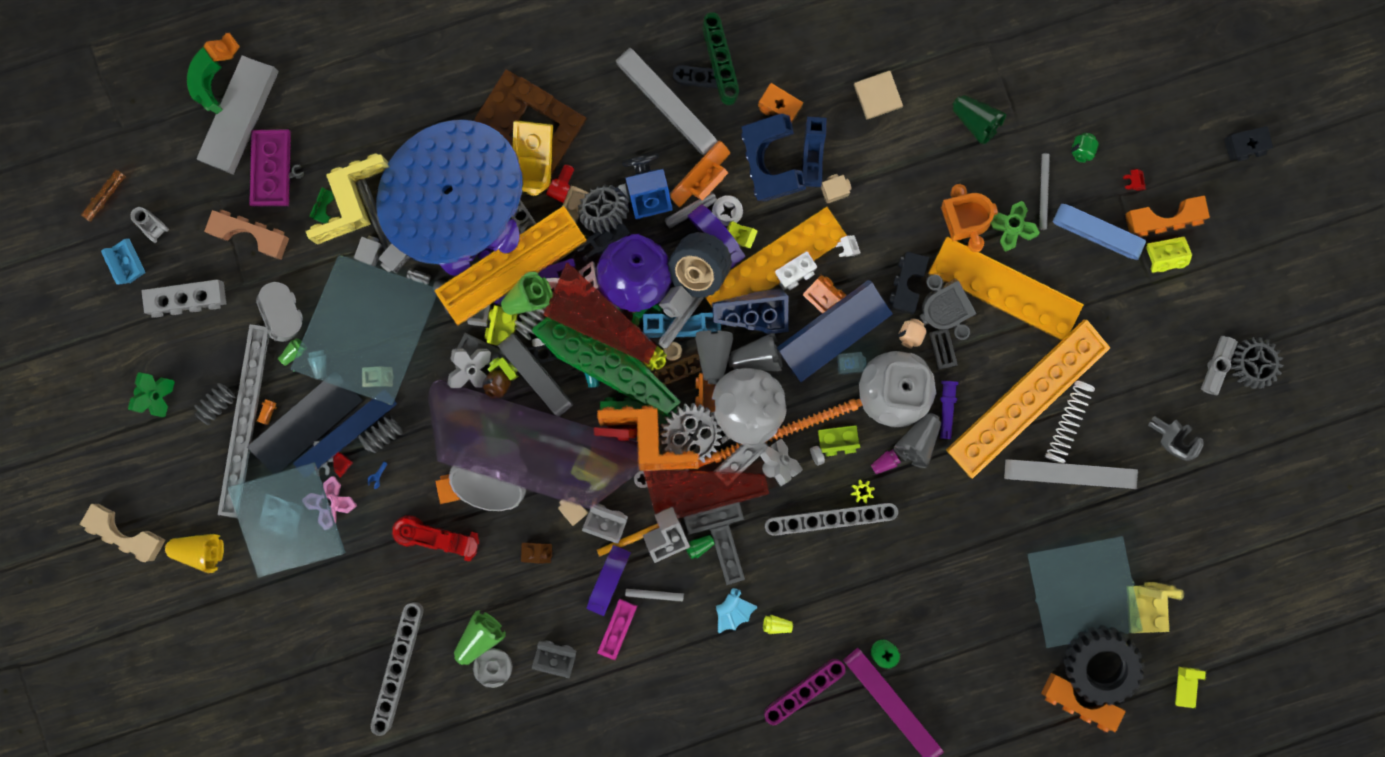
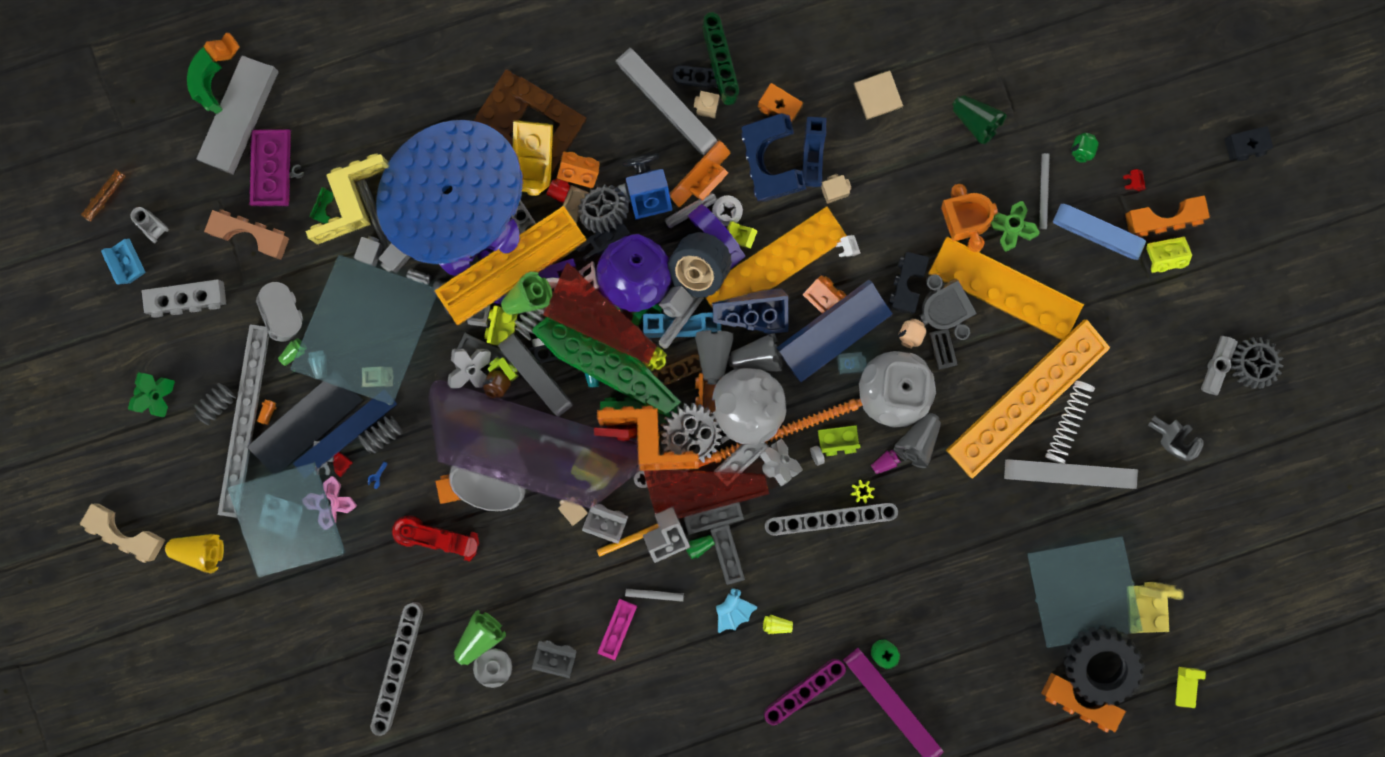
(536, 553): reddish brown bracket -> none
(578, 169): none -> orange bracket
(608, 580): dark purple arch -> none
(673, 352): tan tile -> none
(707, 104): none -> tan brick
(795, 270): white bracket -> none
(948, 399): dark purple pin -> none

